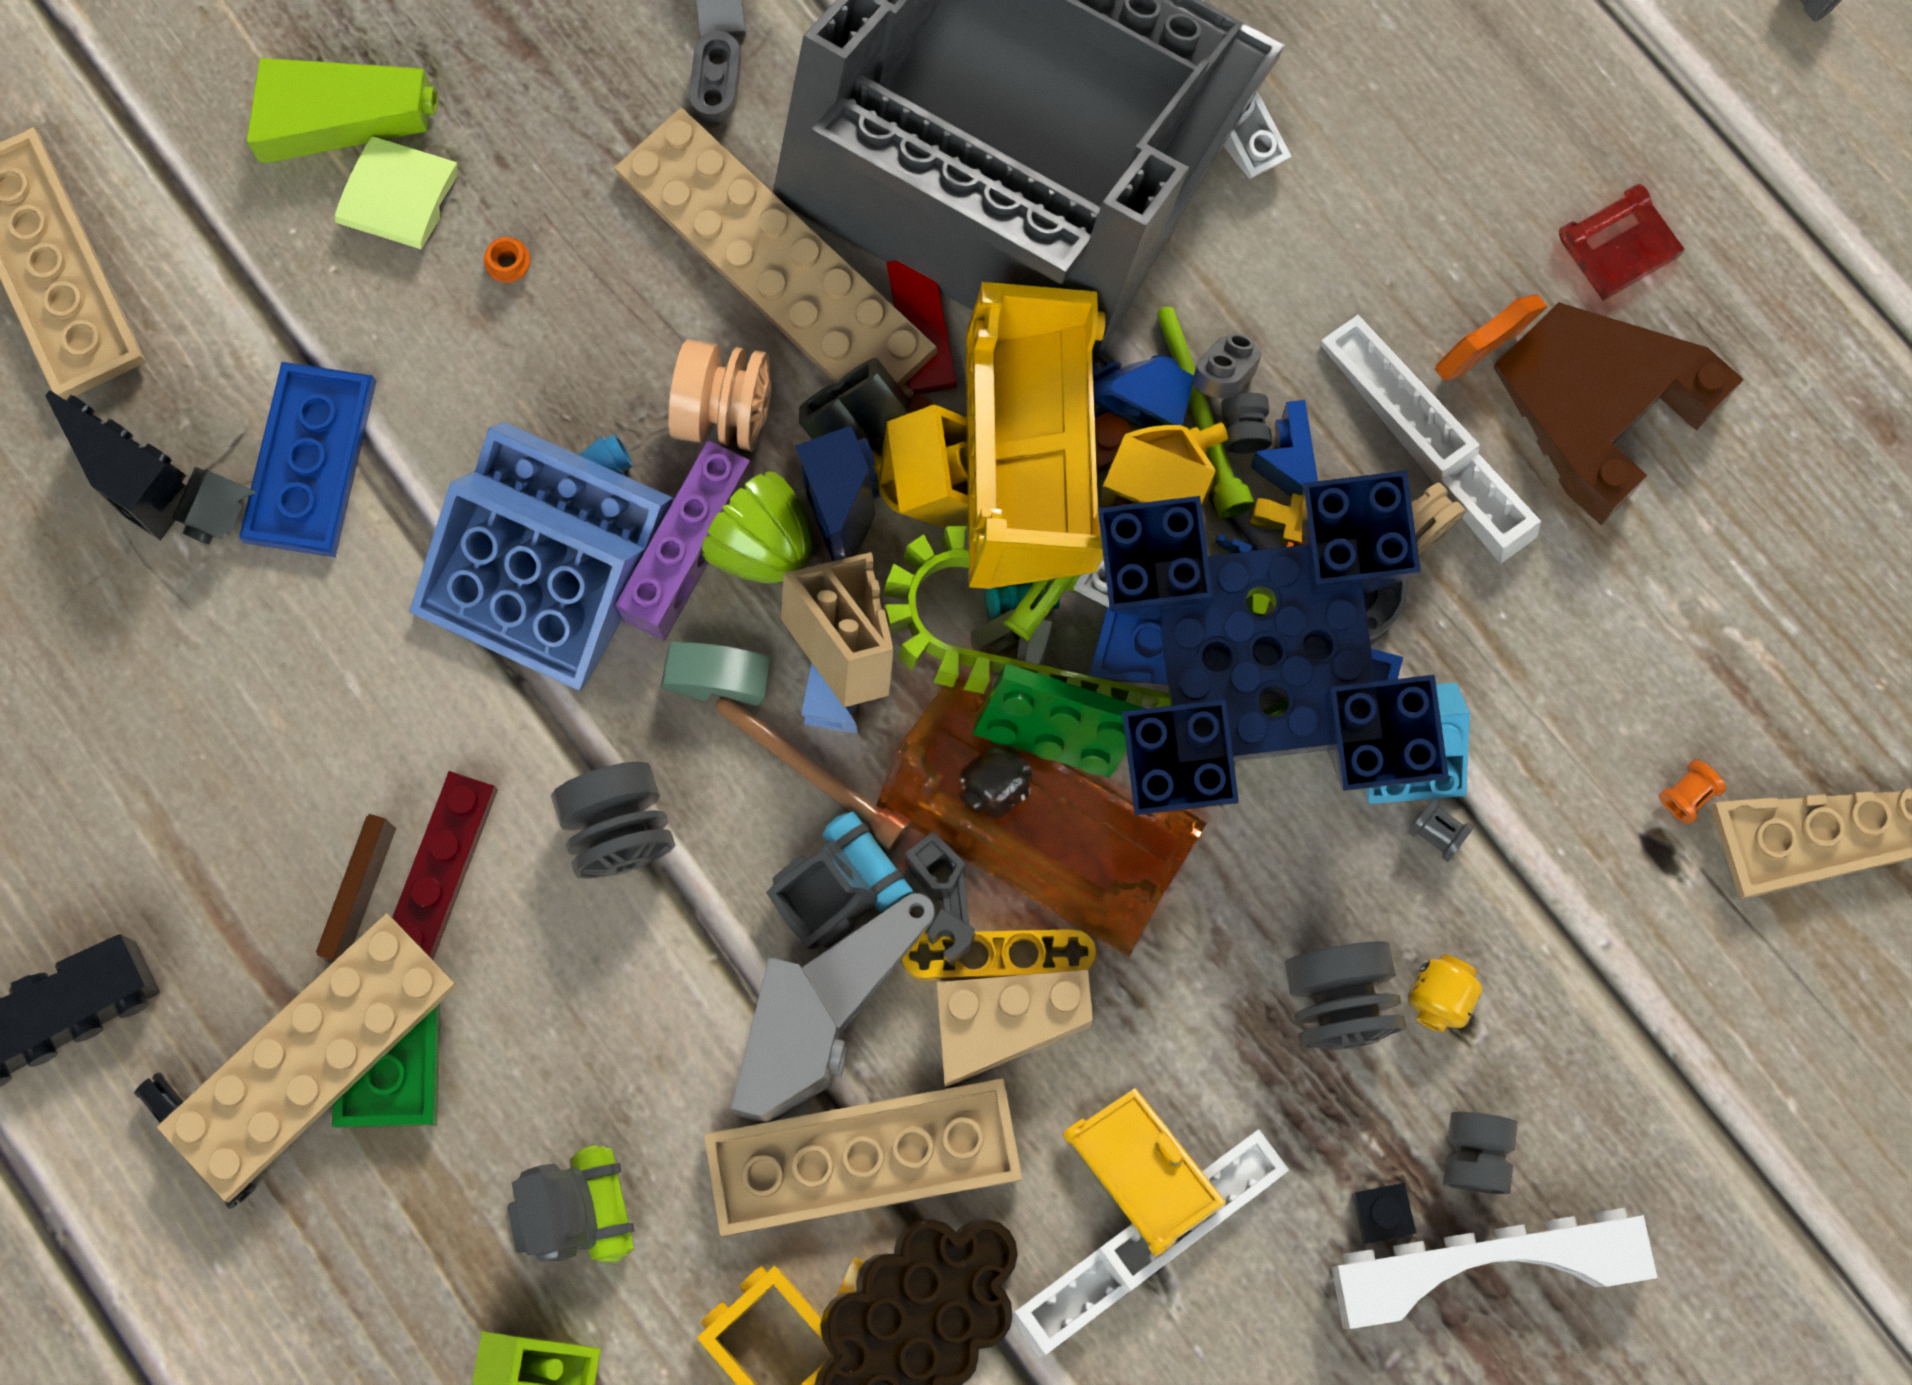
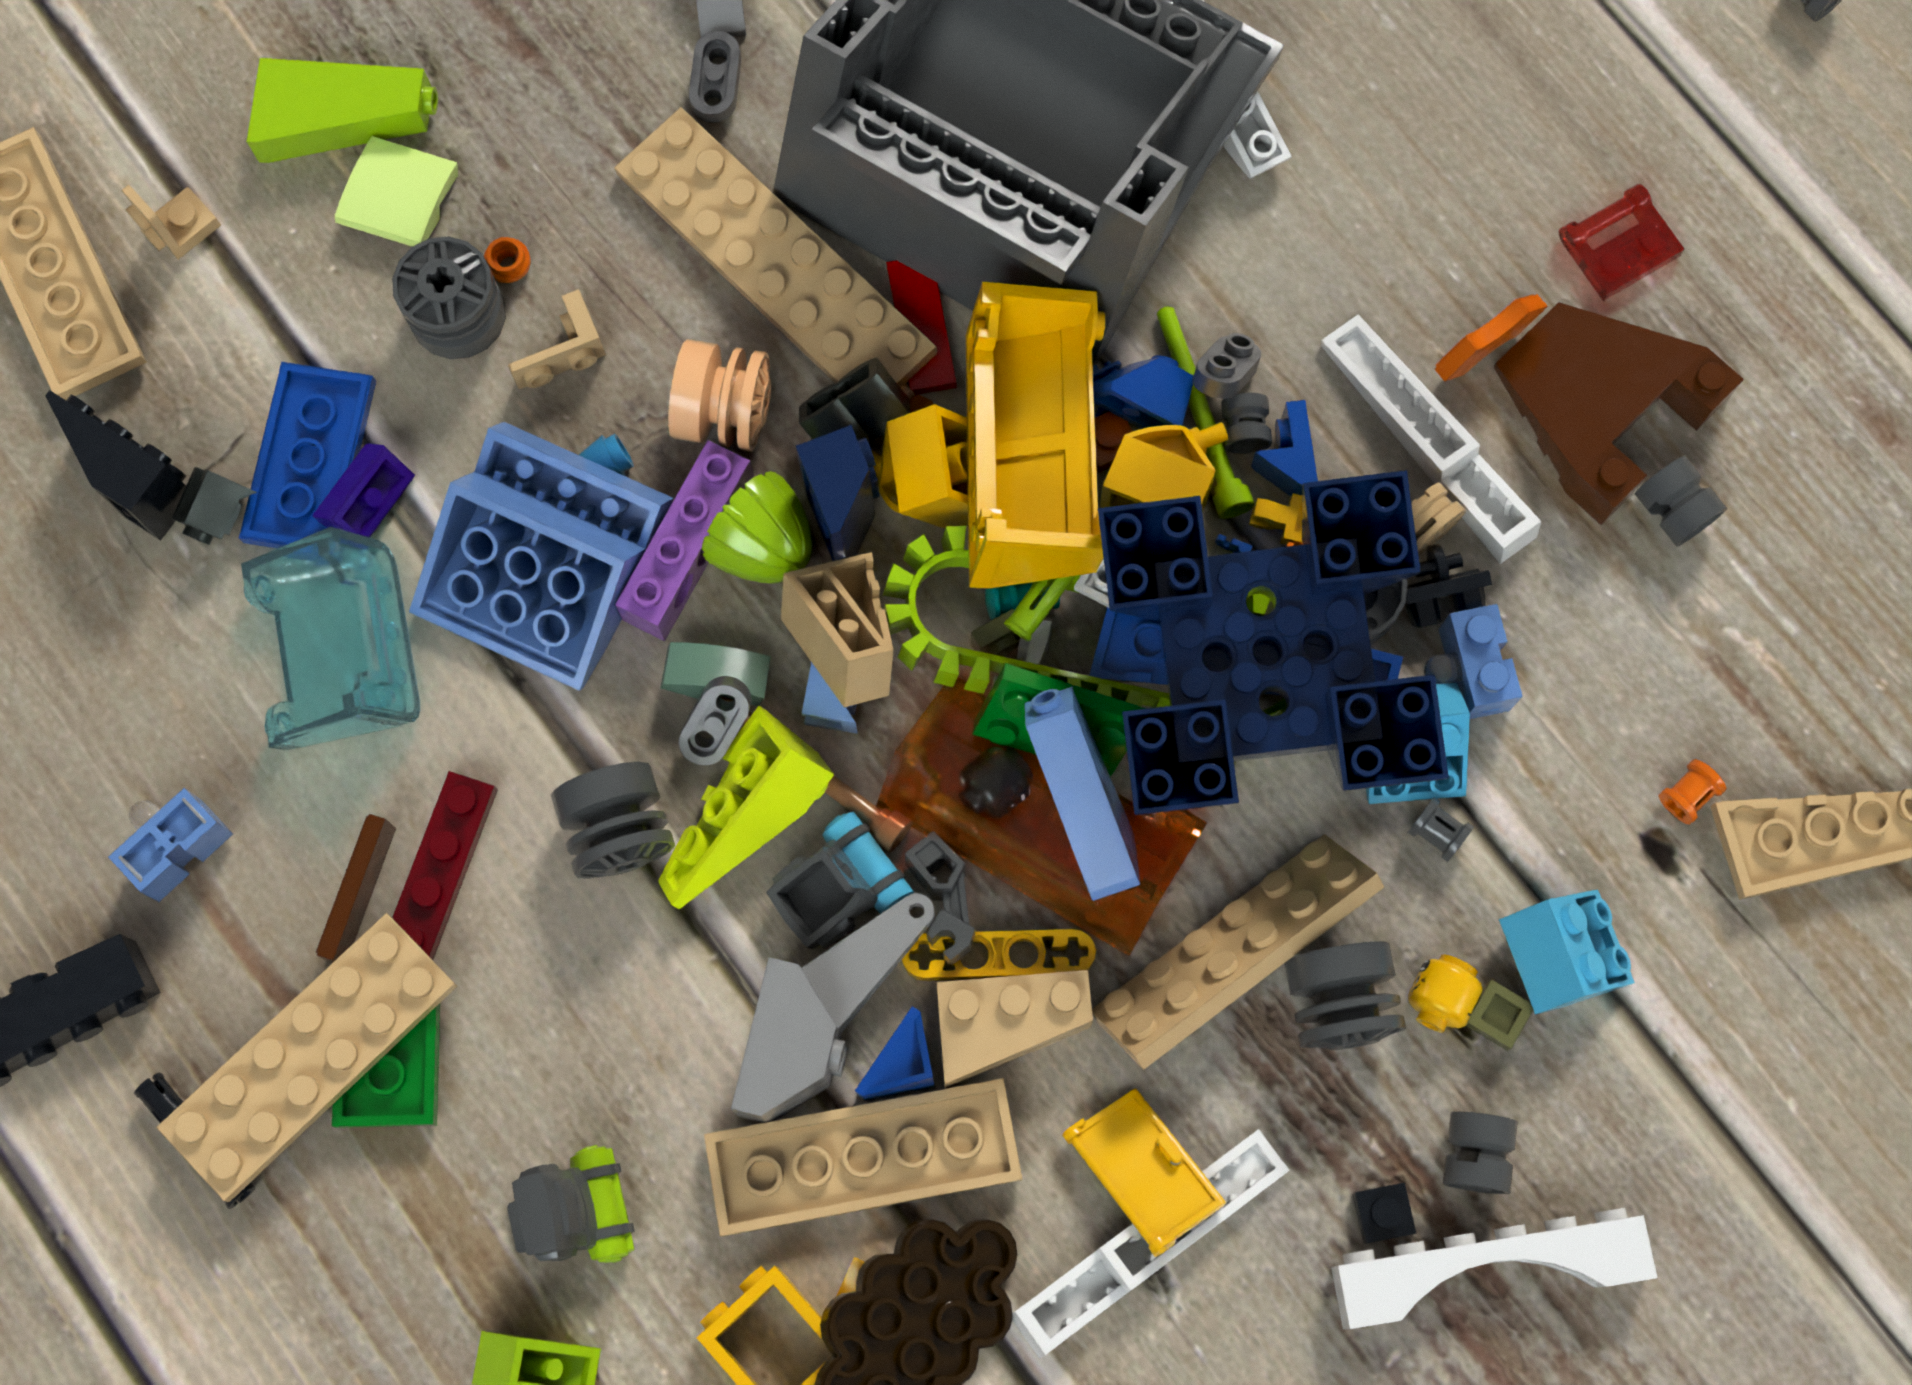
(167, 842): none -> medium blue piece
(176, 225): none -> tan bracket
(337, 638): none -> clear light blue windscreen
(365, 491): none -> dark purple slope
(449, 297): none -> dark grey wheel
(575, 354): none -> tan bracket
(716, 717): none -> flat silver plate
(761, 793): none -> neon yellow wedge
(902, 1063): none -> blue slope
(1083, 793): none -> medium blue slope
(1236, 950): none -> tan plate
(1465, 587): none -> black hips
(1474, 661): none -> medium blue piece
(1500, 1015): none -> olive plate
(1567, 950): none -> medium azure slope
(1680, 501): none -> dark grey wheel

